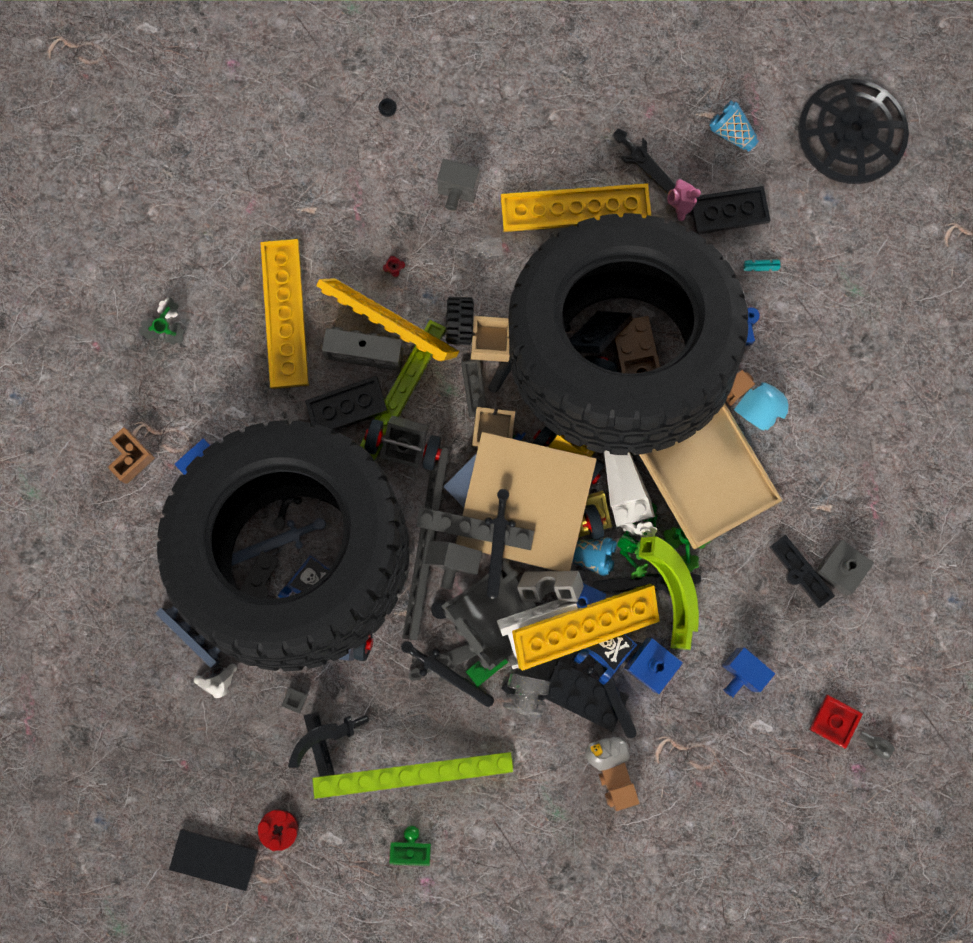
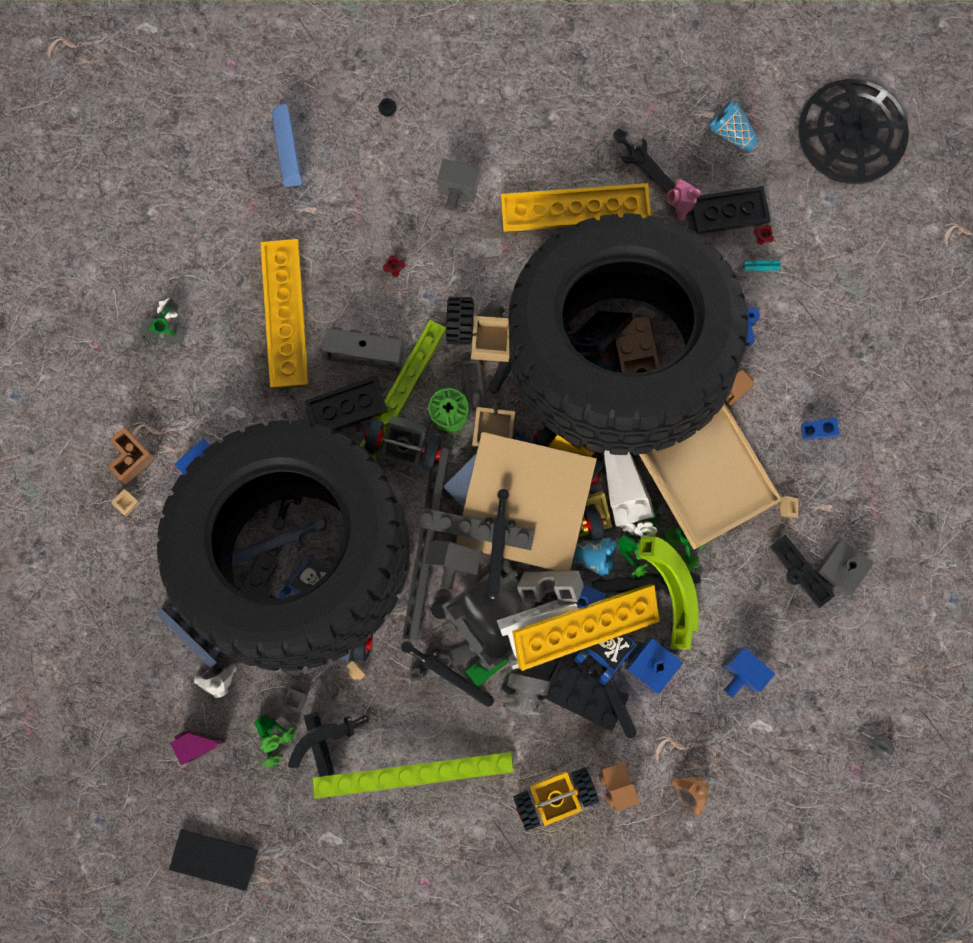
(125, 502): none -> tan plate
(193, 745): none -> magenta slope
(269, 743): none -> plant
(275, 841): red plate -> none
(286, 146): none -> medium blue brick
(355, 671): none -> tan plate
(392, 322): yellow plate -> none
(410, 852): green plate -> none
(452, 421): none -> bright green wheel
(493, 309): none -> dark grey cone
(555, 798): none -> brick
(607, 753): light grey piece -> none
(692, 792): none -> medium nougat rock
(763, 230): none -> dark red plate
(763, 406): medium azure brick -> none
(789, 507): none -> tan plate
(820, 429): none -> blue leg
(836, 721): red plate -> none

